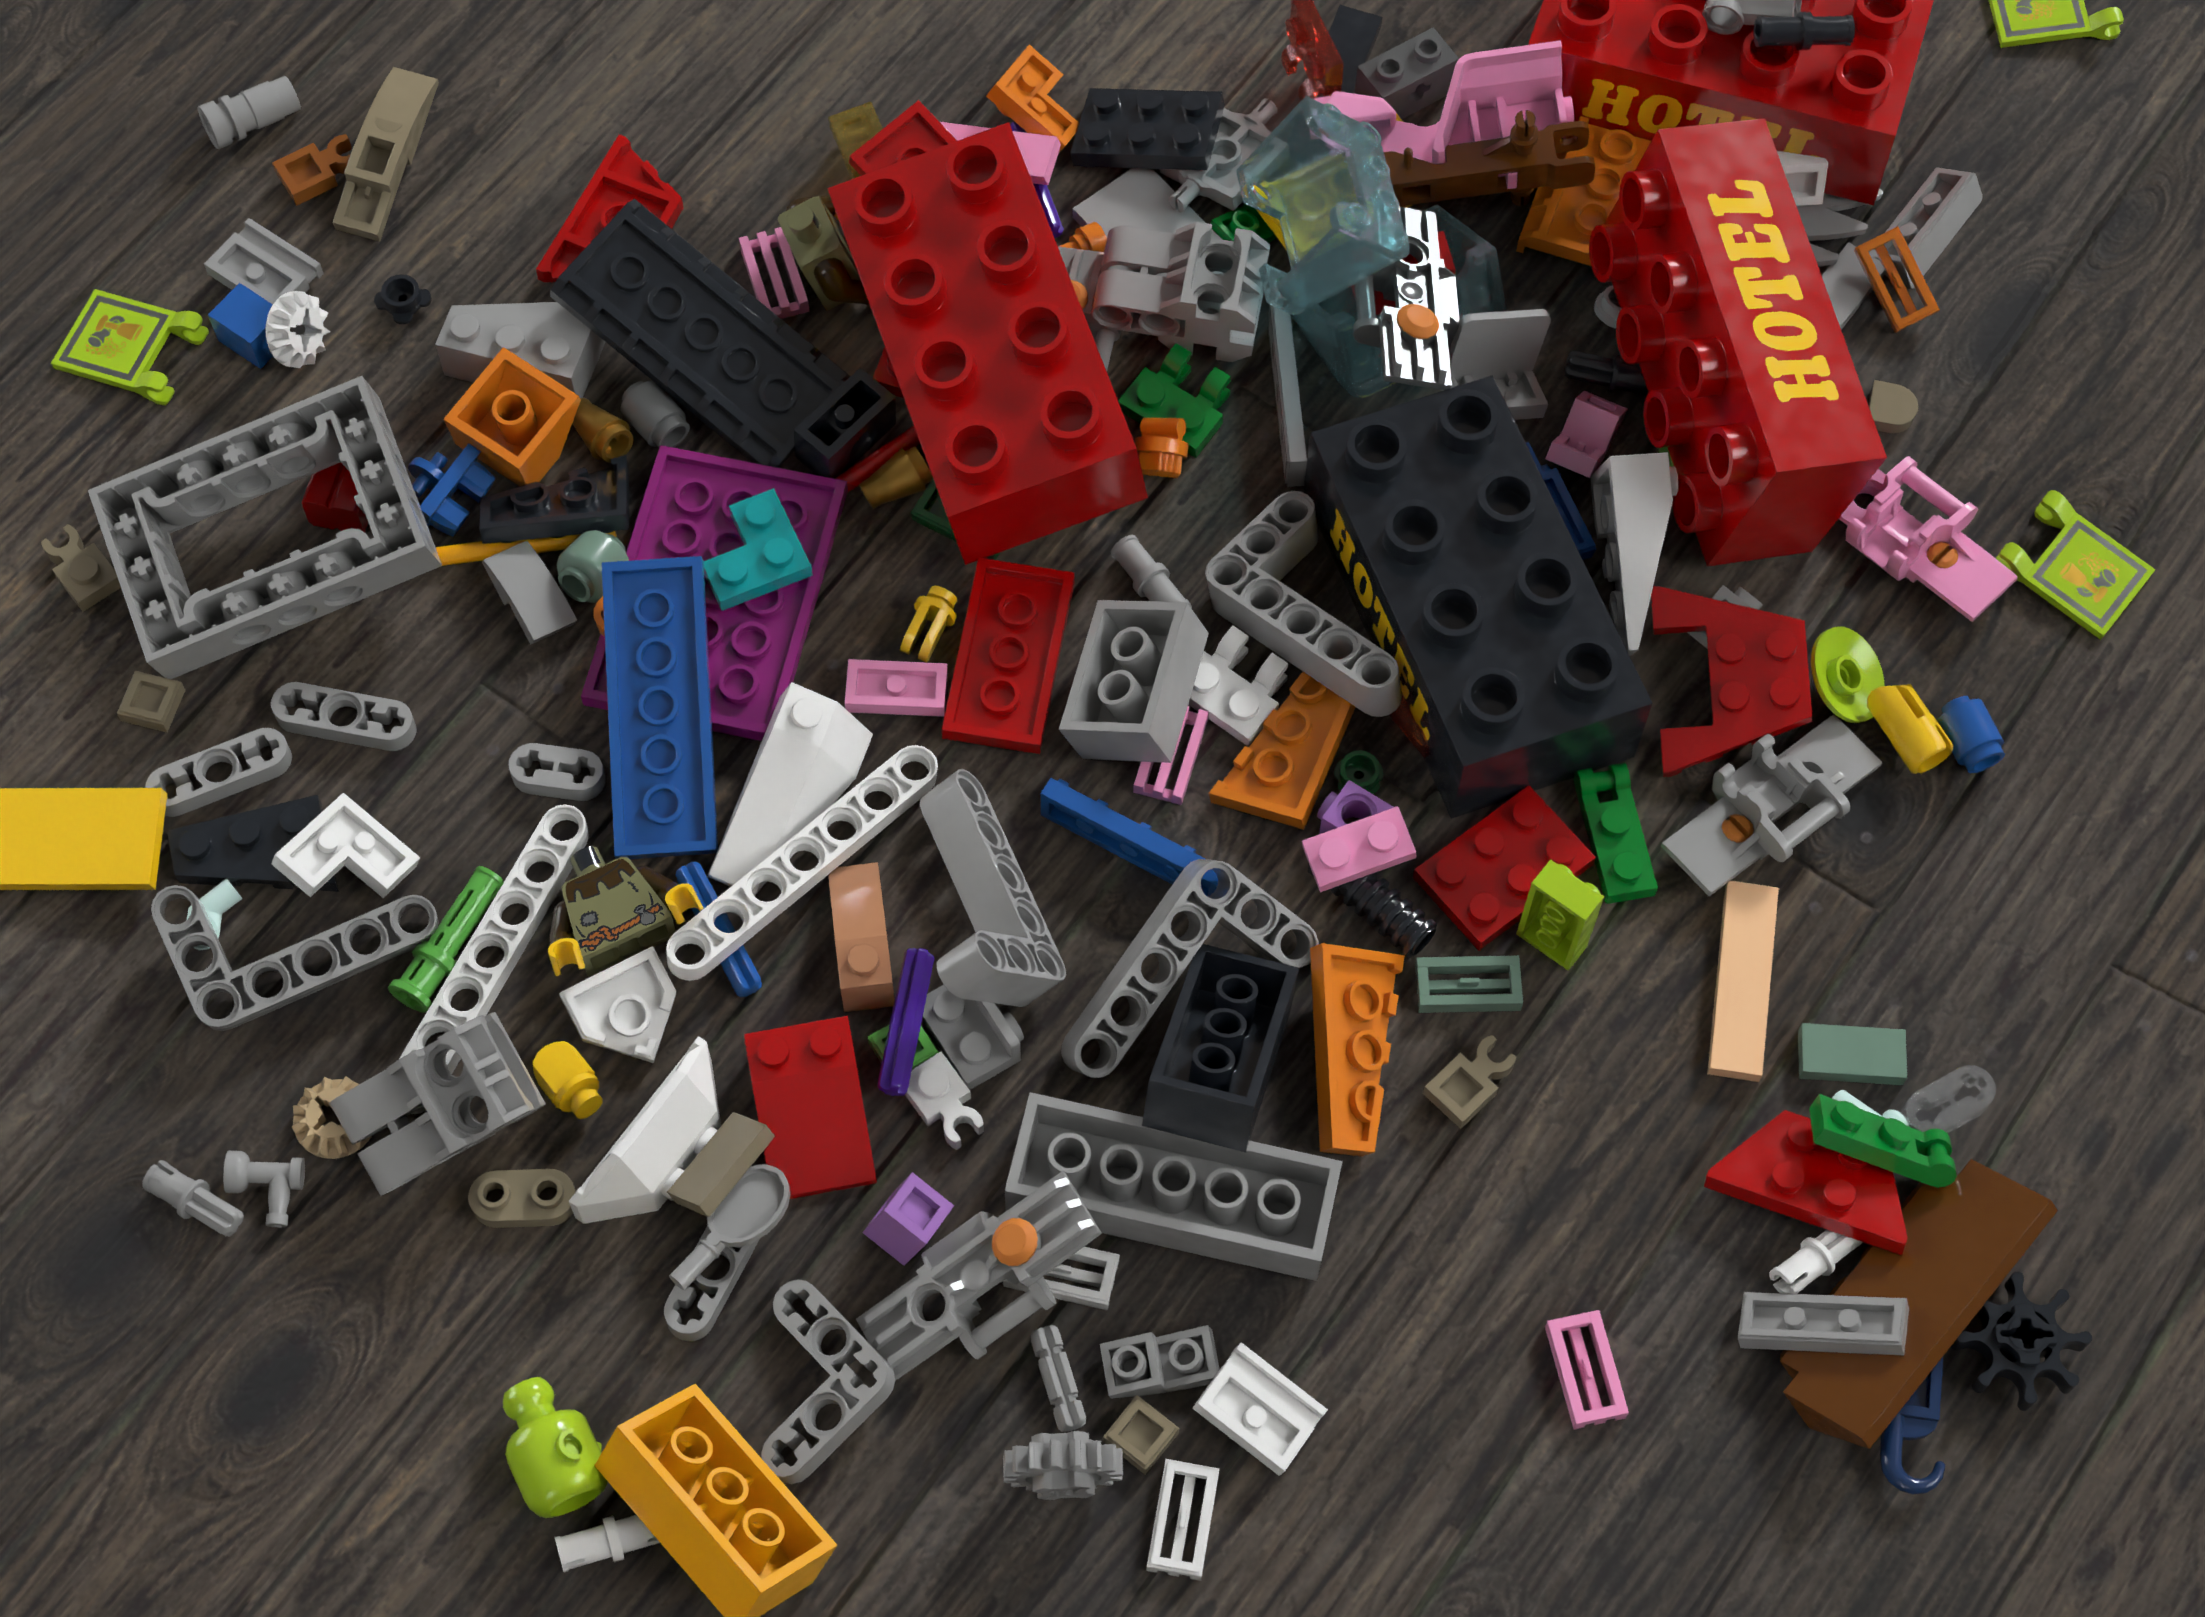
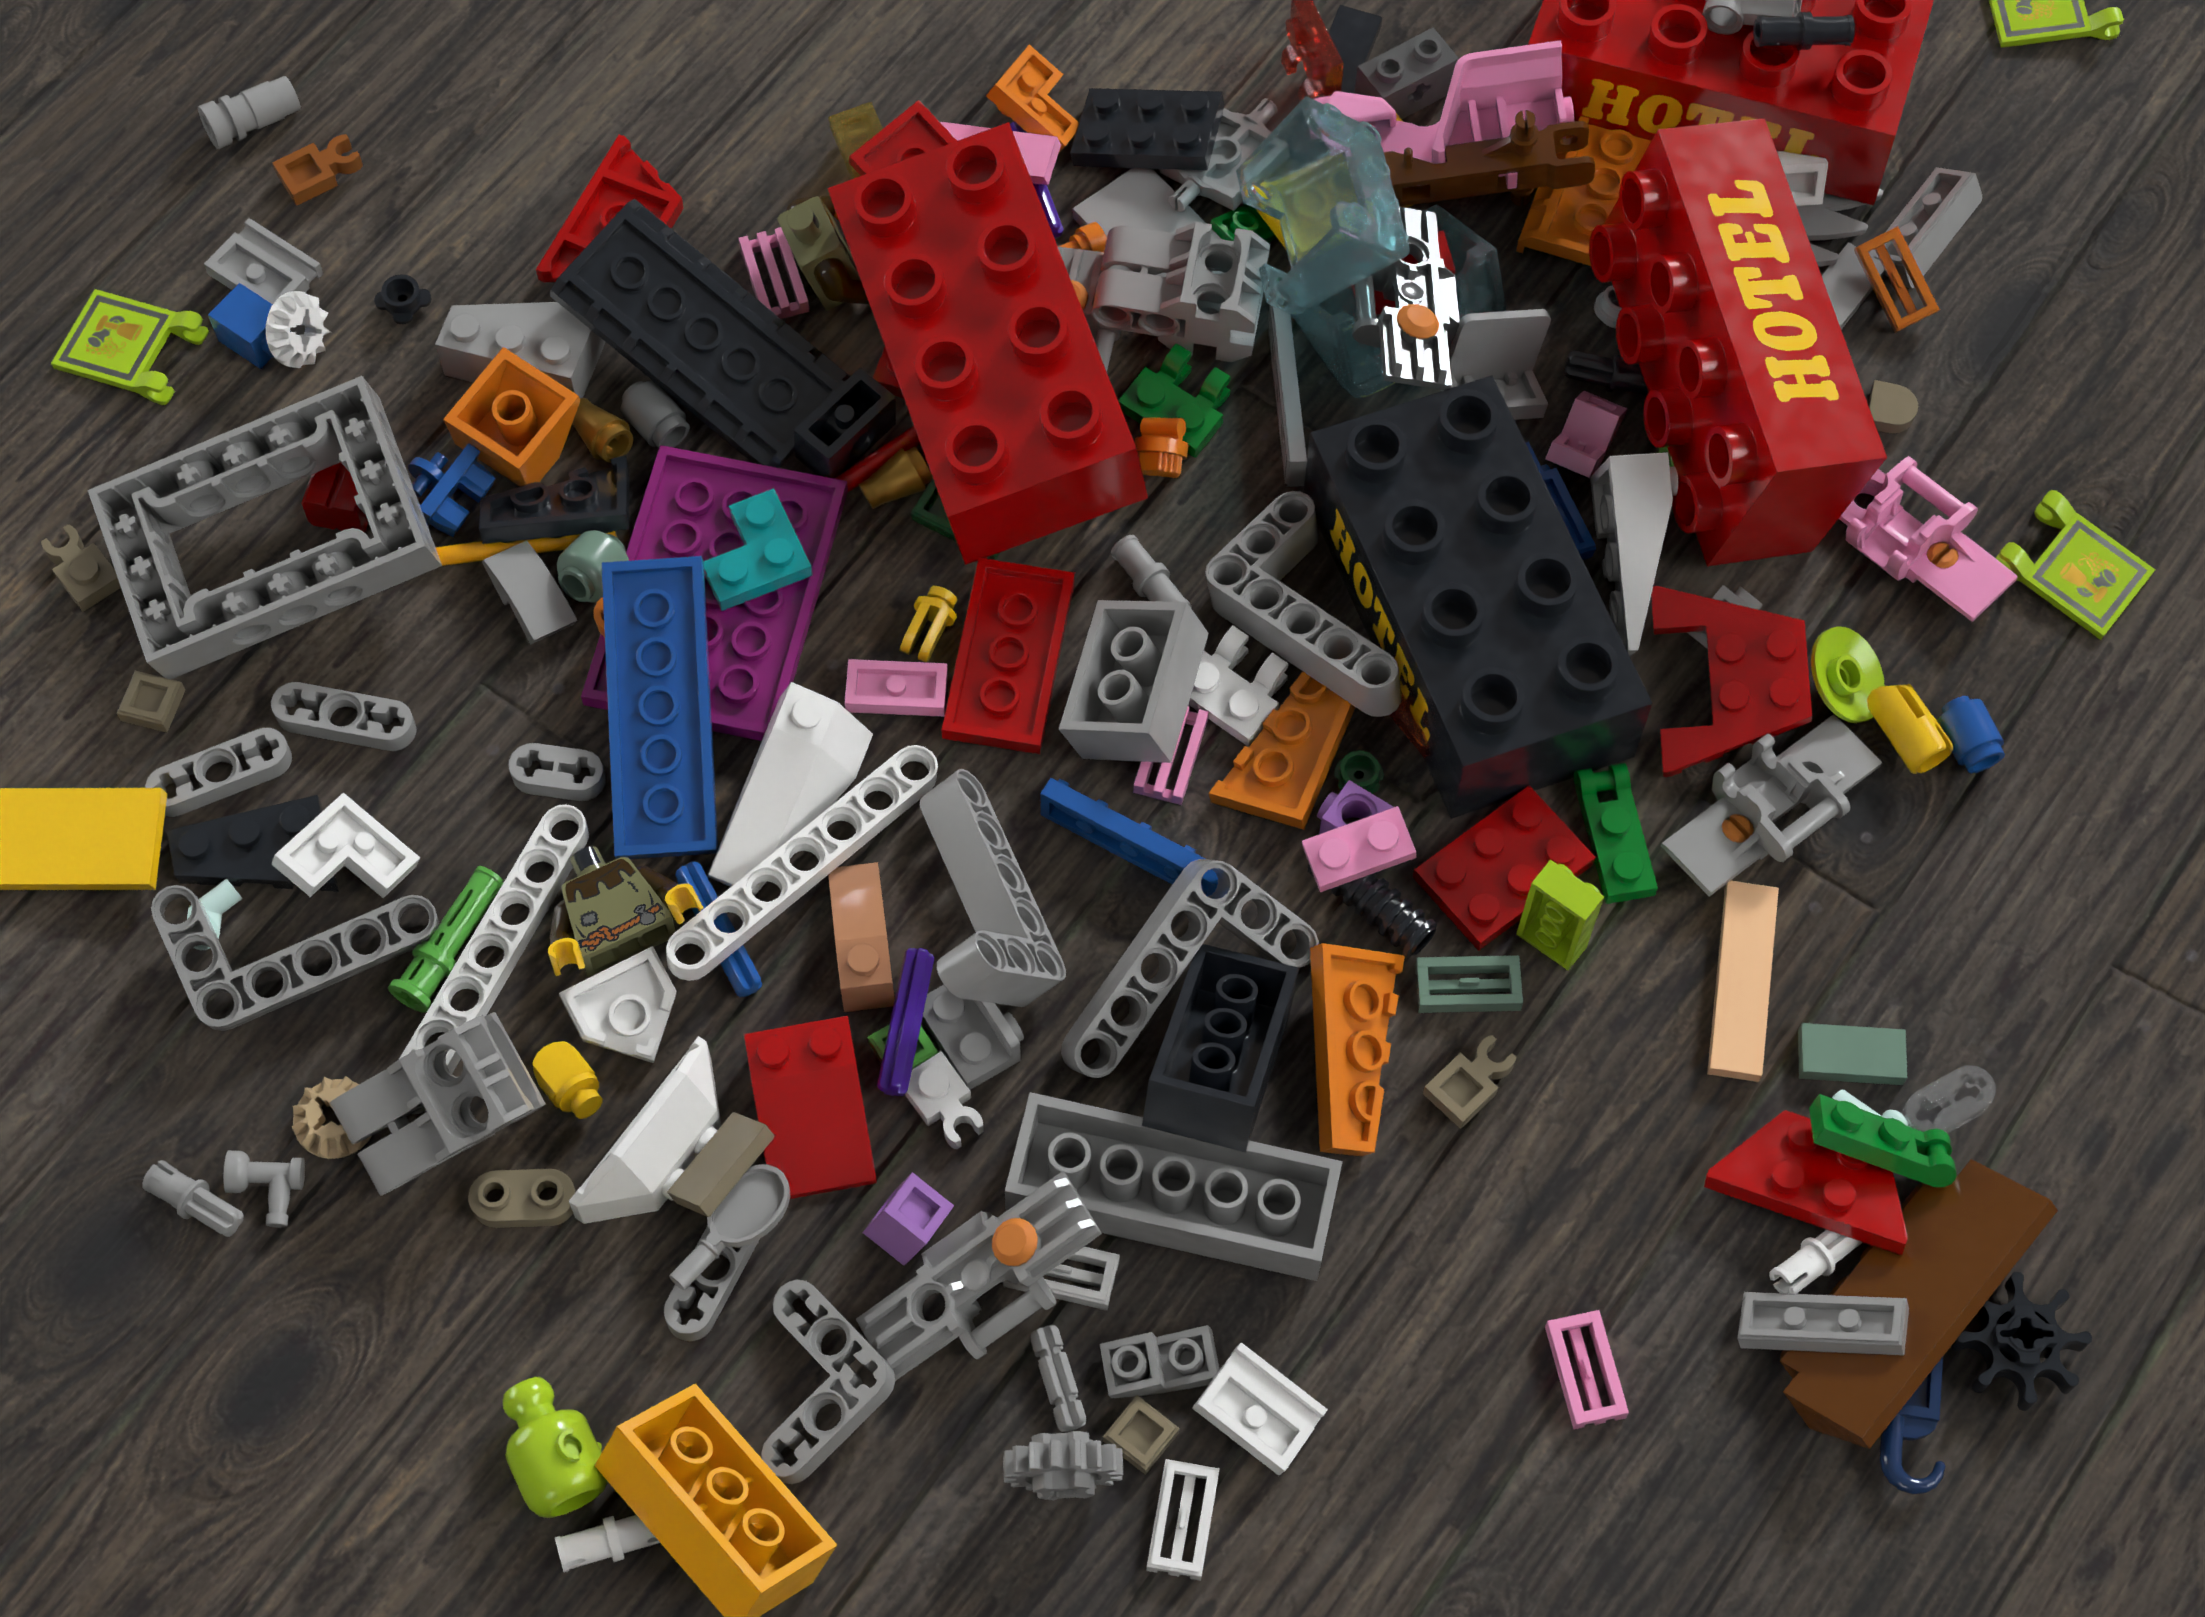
(382, 151): dark tan slope -> none

